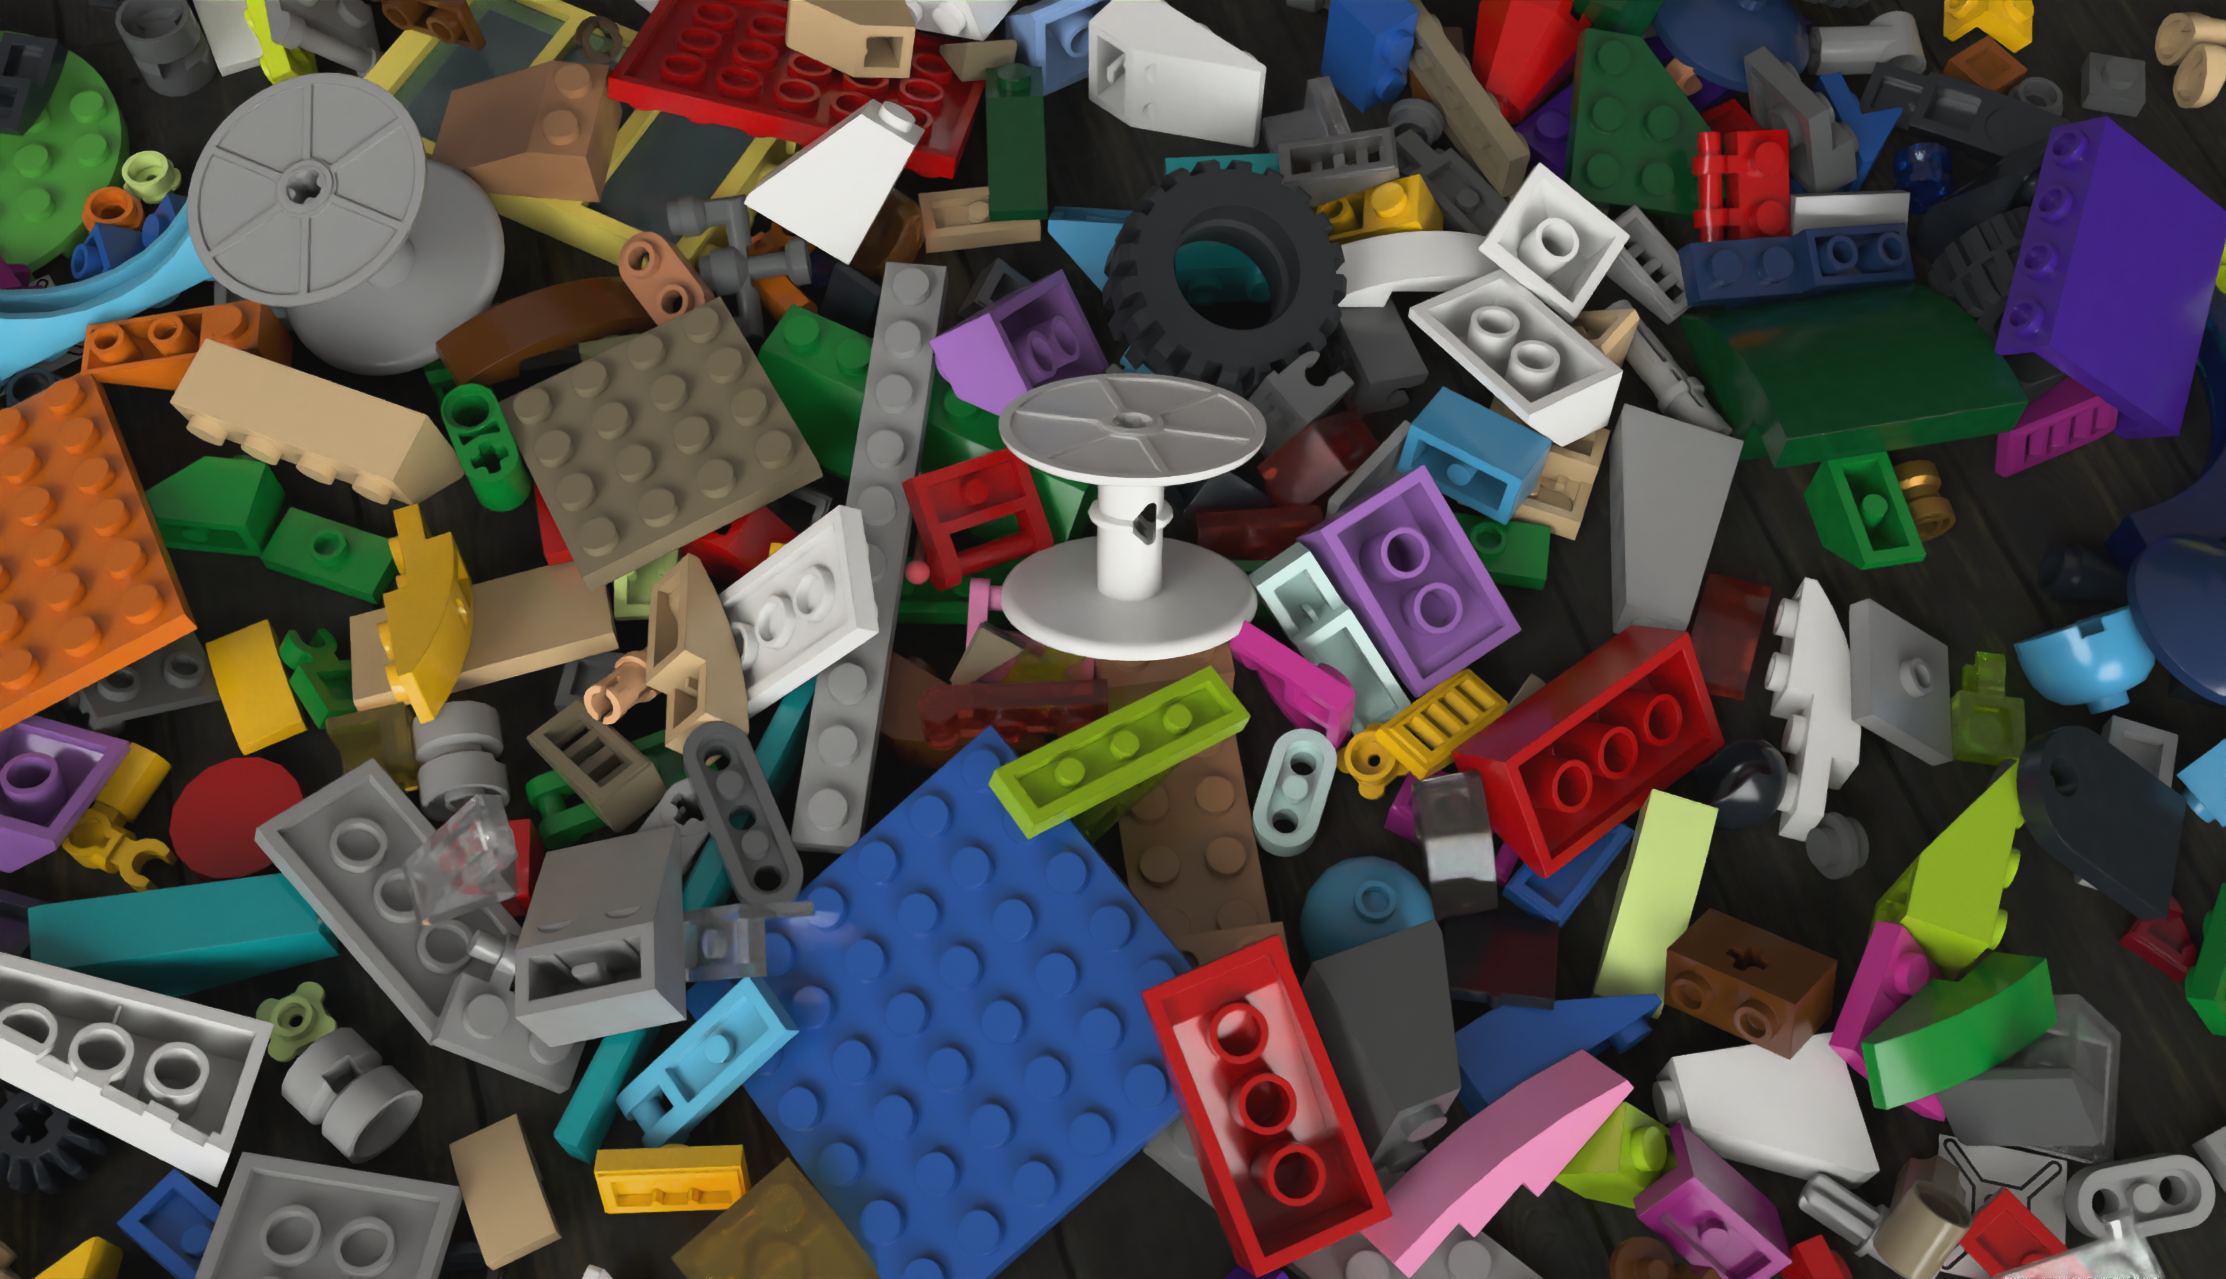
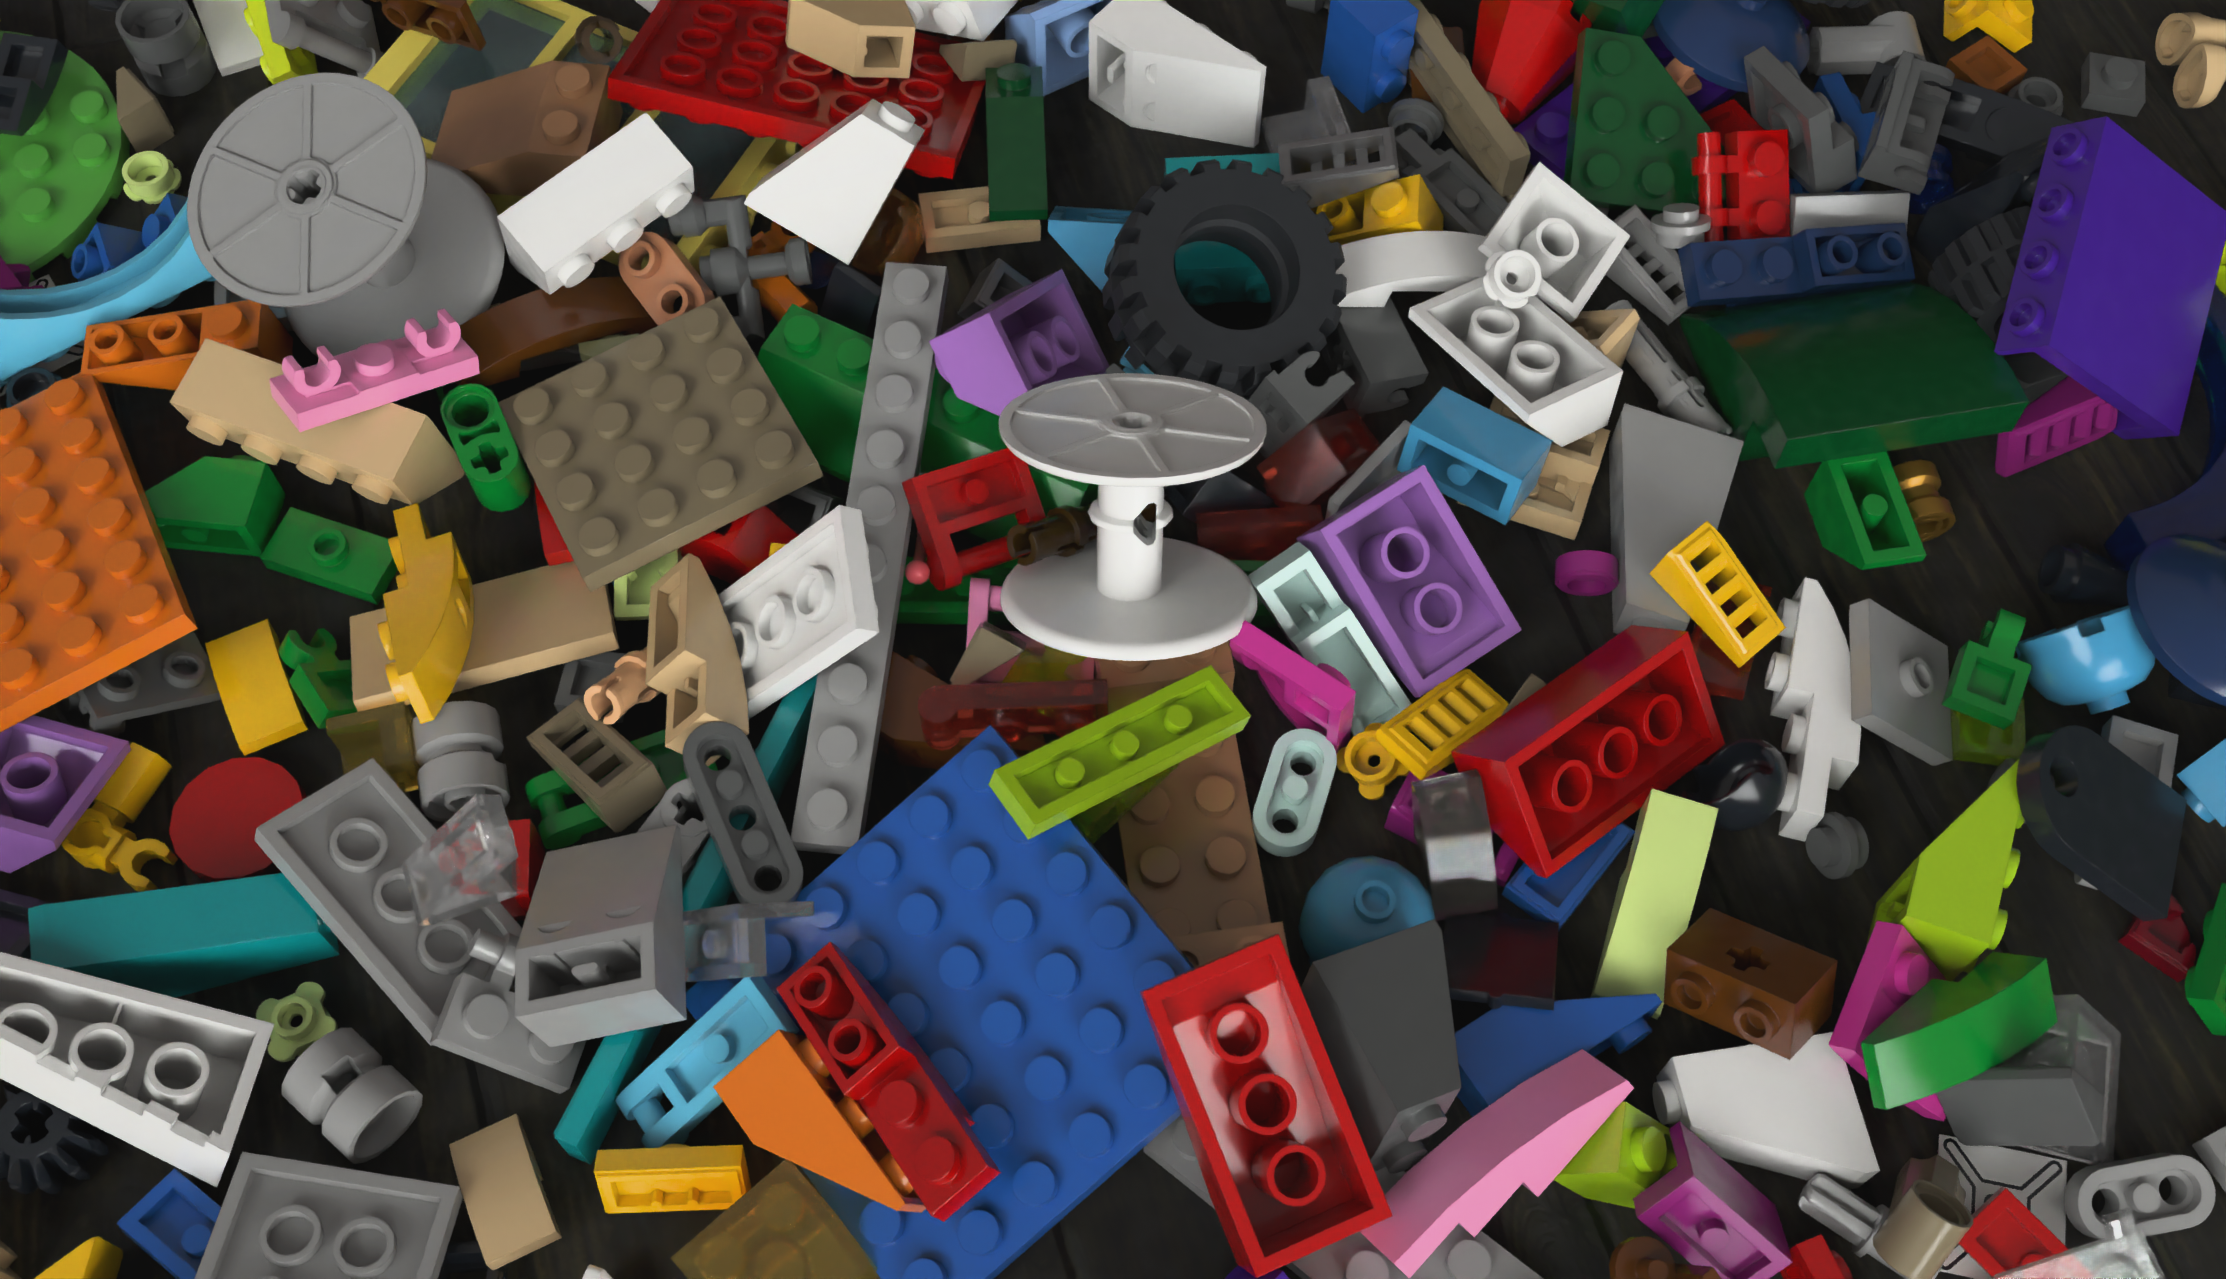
(111, 203): orange plate -> none
(140, 113): none -> dark tan slope
(373, 373): none -> bright pink plate
(596, 205): none -> white slope
(799, 1113): none -> orange slope
(891, 1080): none -> red slope
(1060, 533): none -> dark brown pin
(1511, 552): green plate -> none
(1523, 267): none -> white plate
(1587, 572): none -> magenta tile
(1680, 225): none -> light grey plate
(1723, 567): none -> yellow slope
(1906, 124): none -> dark grey hinge
(1986, 676): none -> green plate

